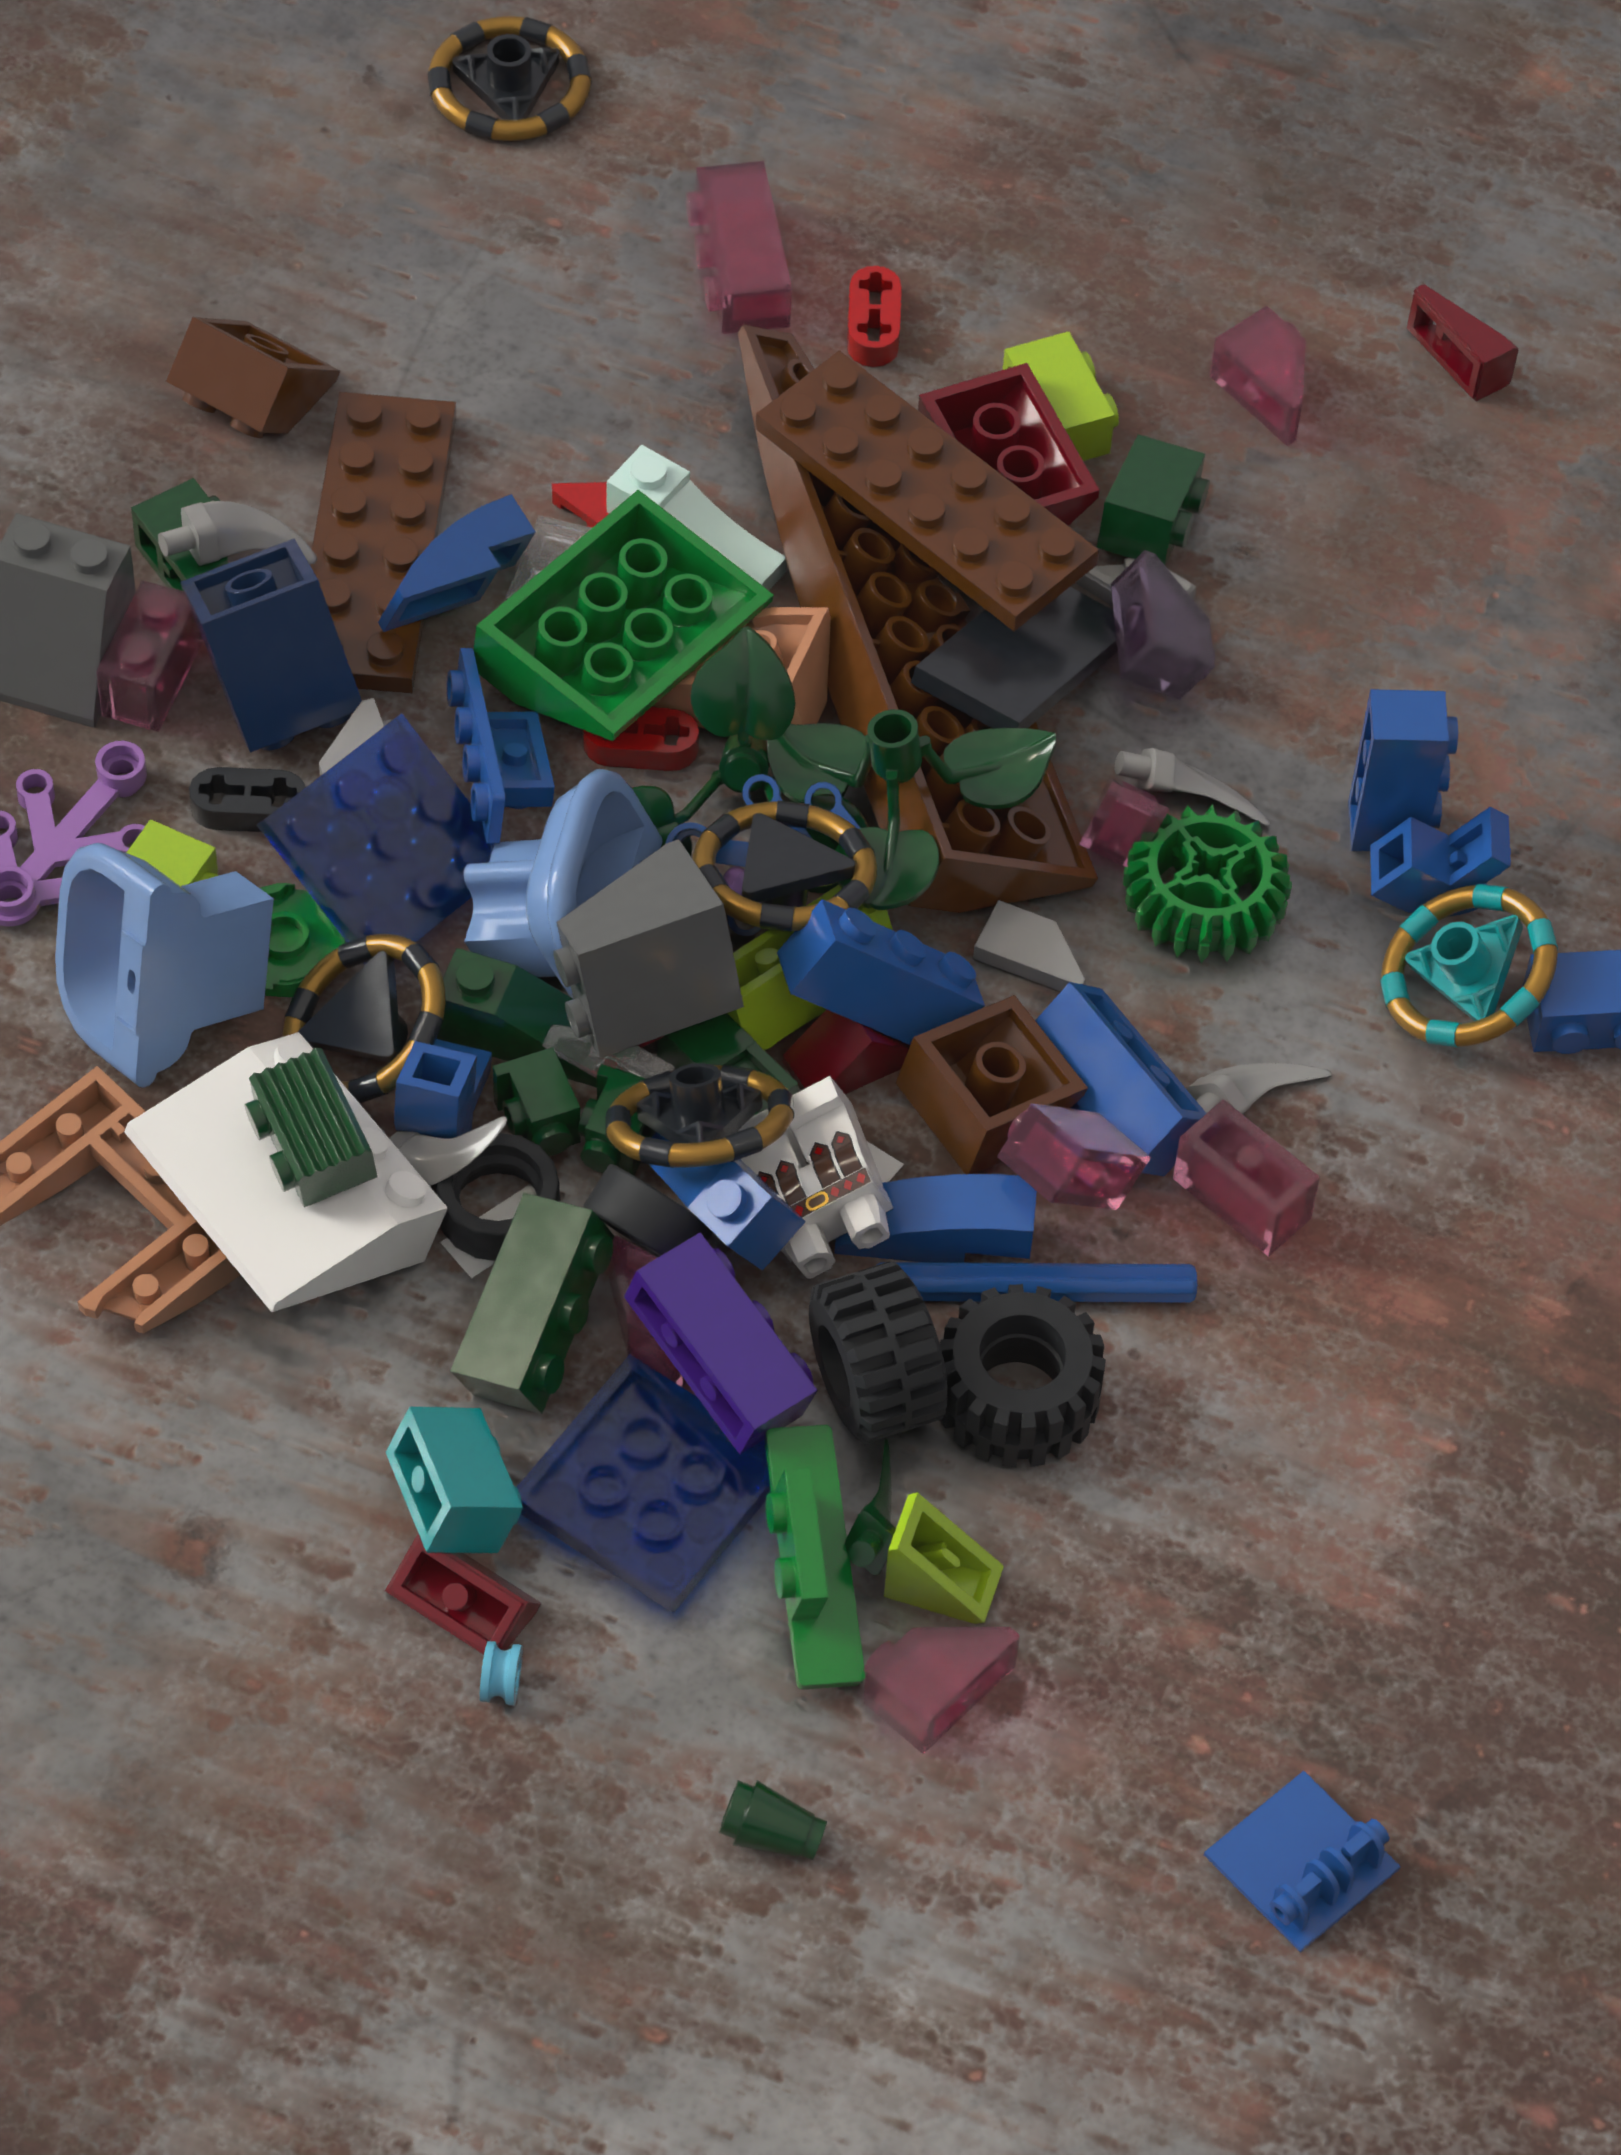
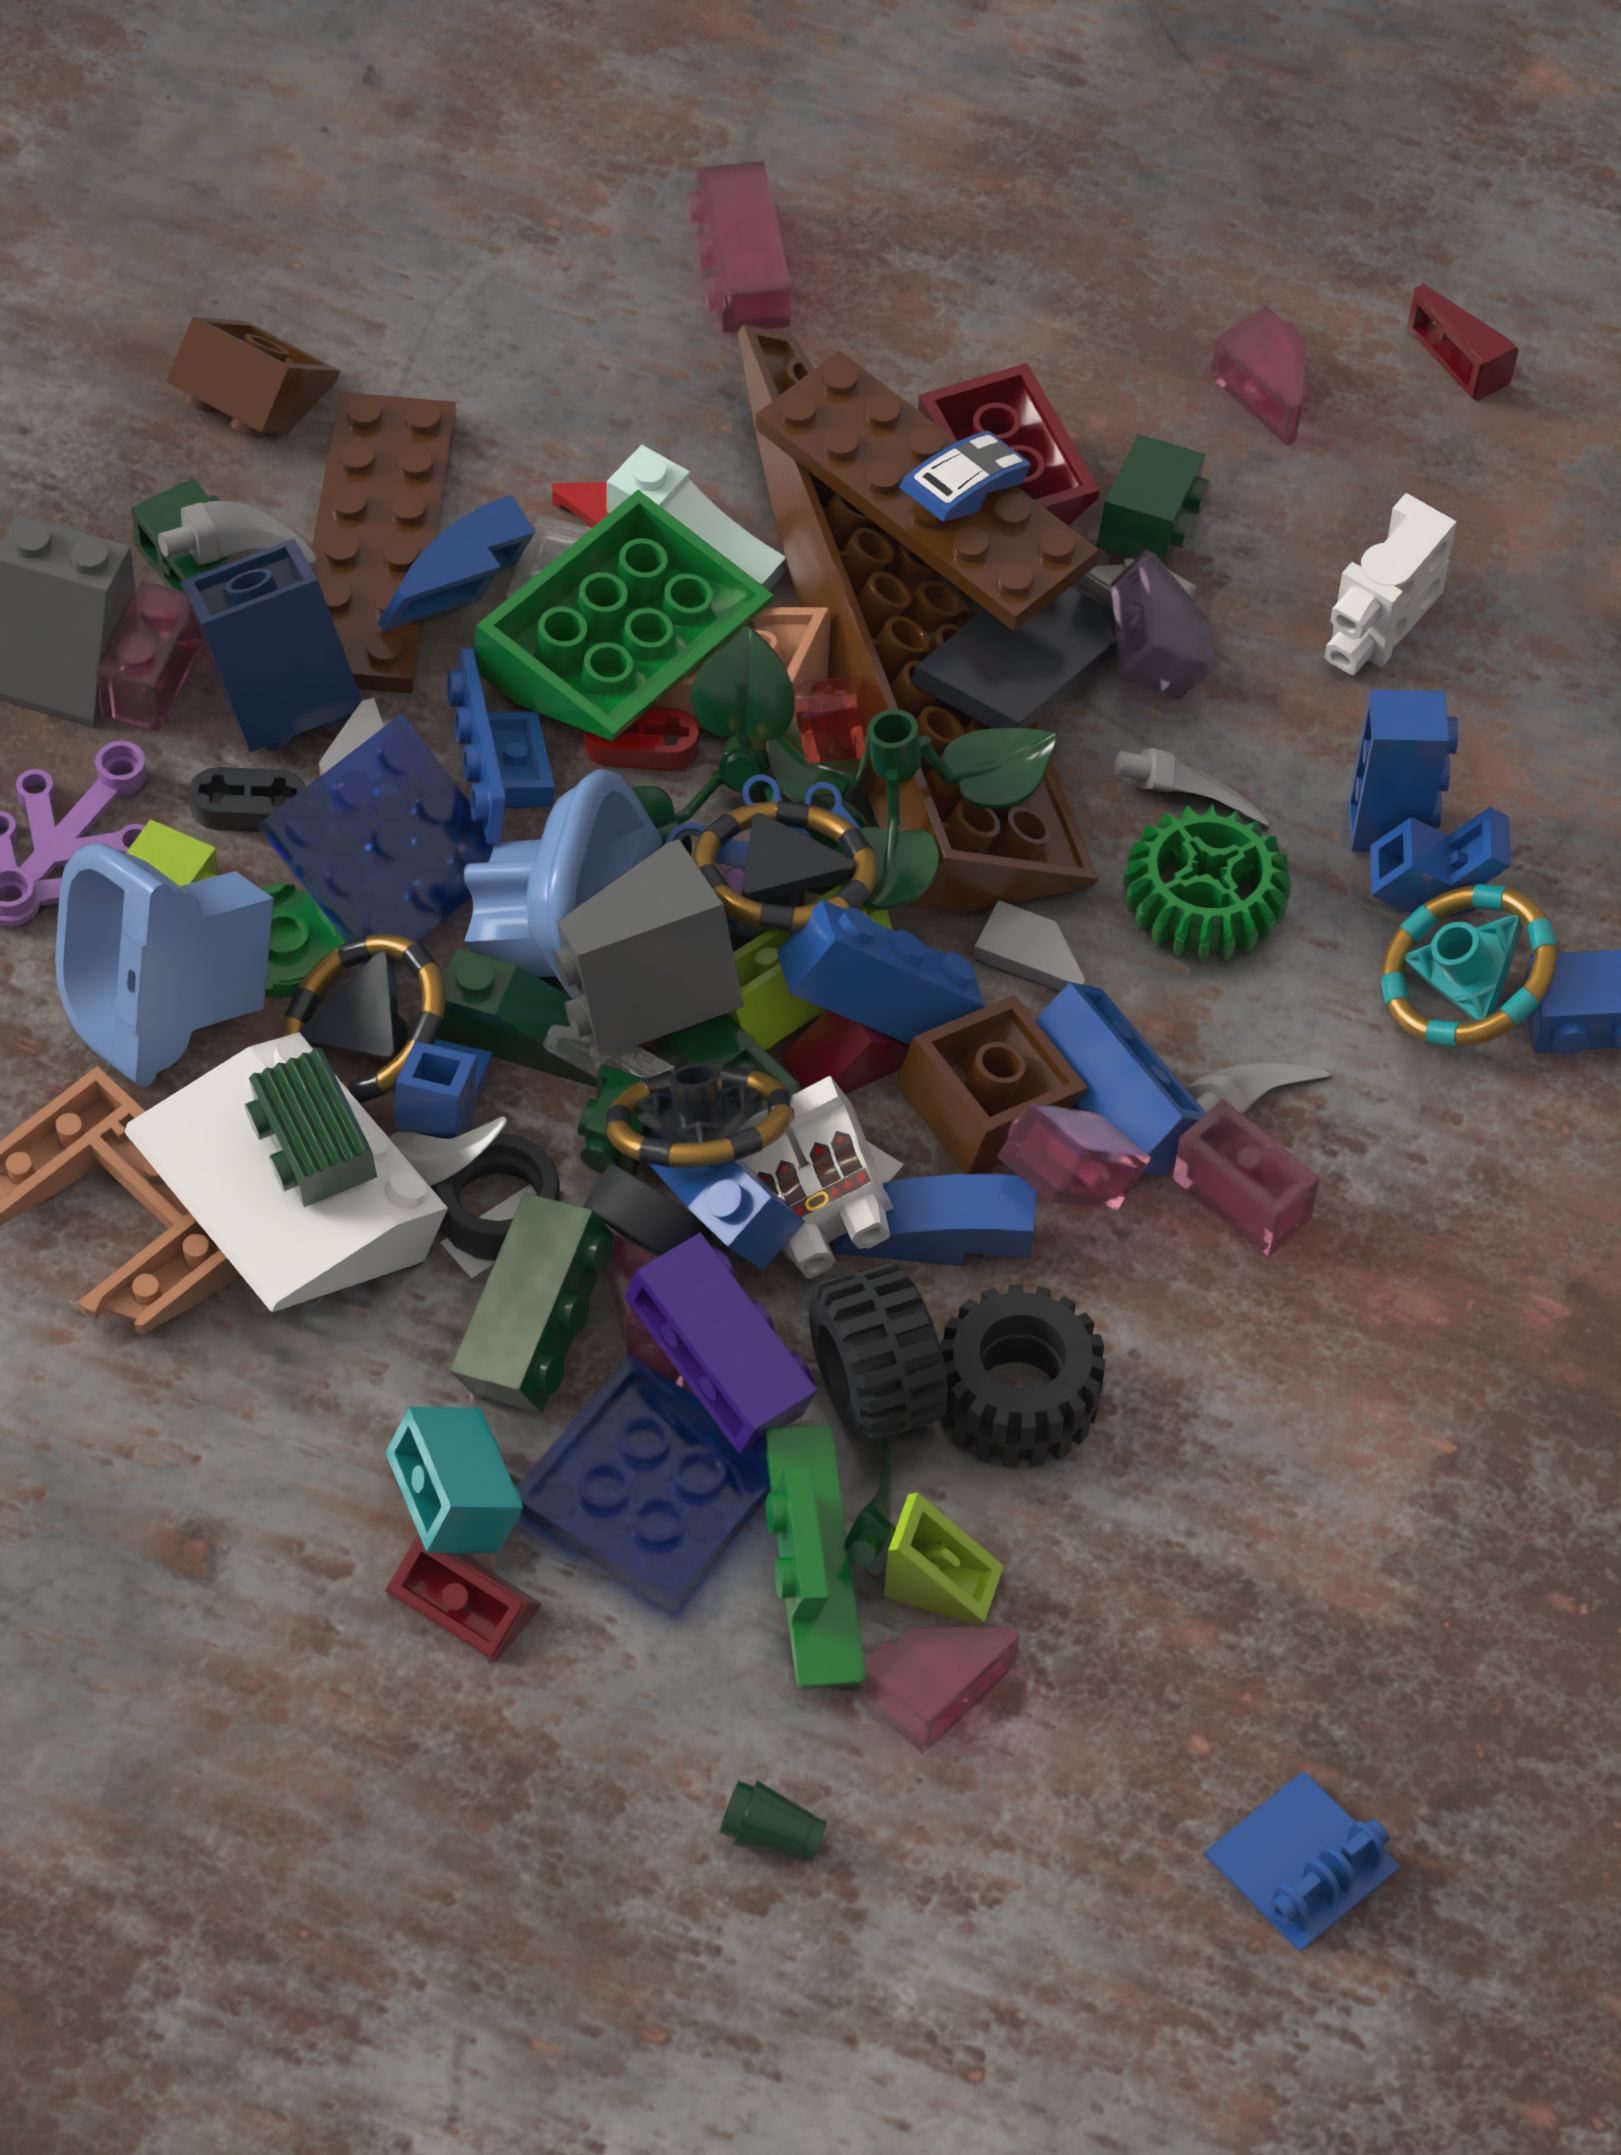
(501, 1673): medium azure bush -> none
(509, 77): black piece -> none
(538, 1100): dark green brick -> none
(832, 718): none -> clear red slope
(865, 315): red beam -> none
(962, 474): none -> slope
(1072, 390): lime brick -> none
(1074, 1280): blue axle -> none
(1121, 818): clear pink slope -> none
(1390, 586): none -> white hips

